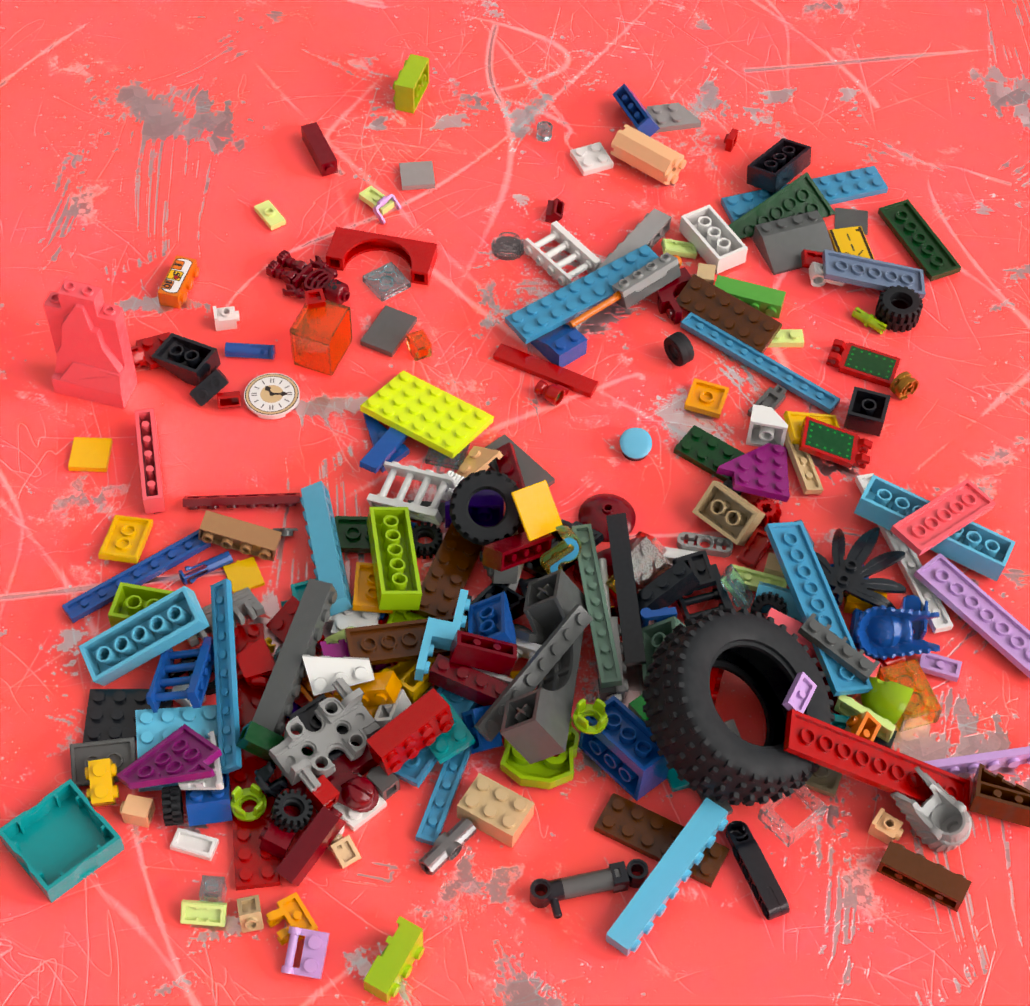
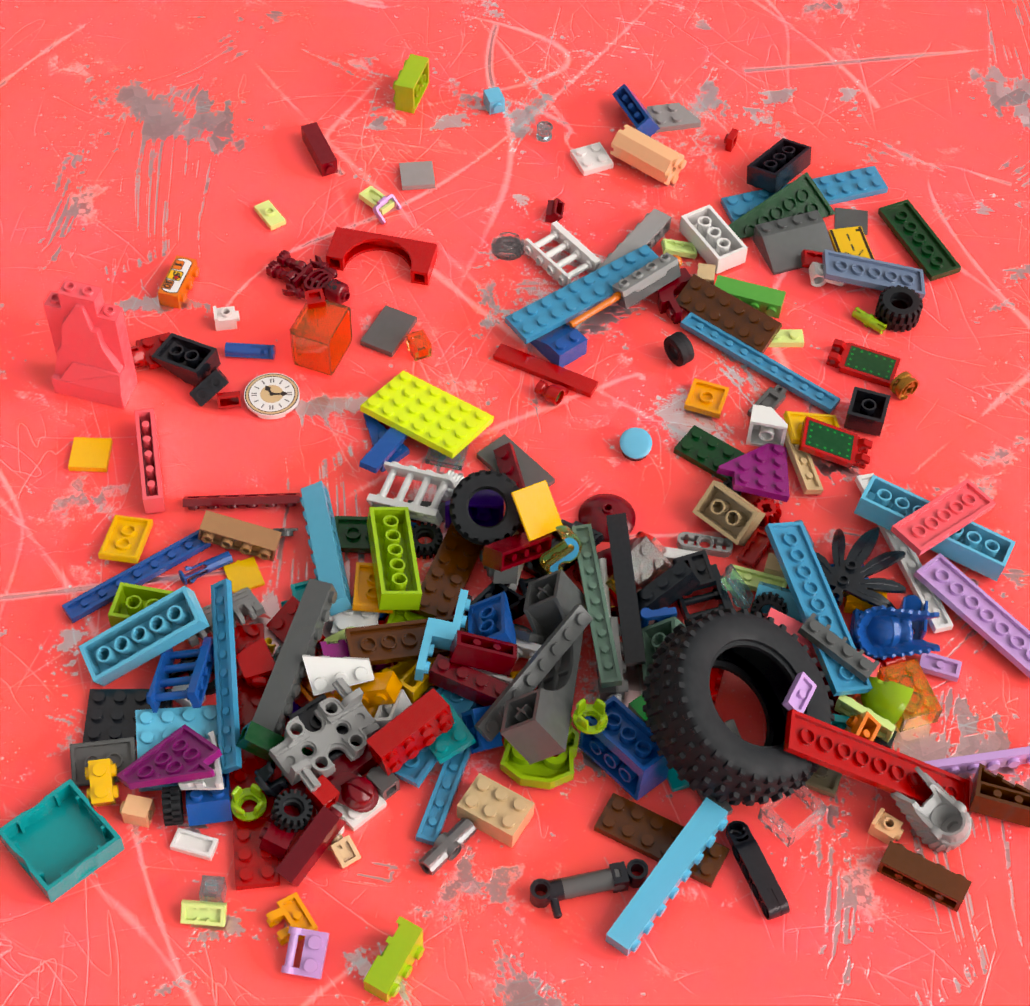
(250, 913): tan bracket -> none
(386, 281): clear light blue plate -> none
(478, 460): light nougat wing -> none
(494, 100): none -> medium azure brick

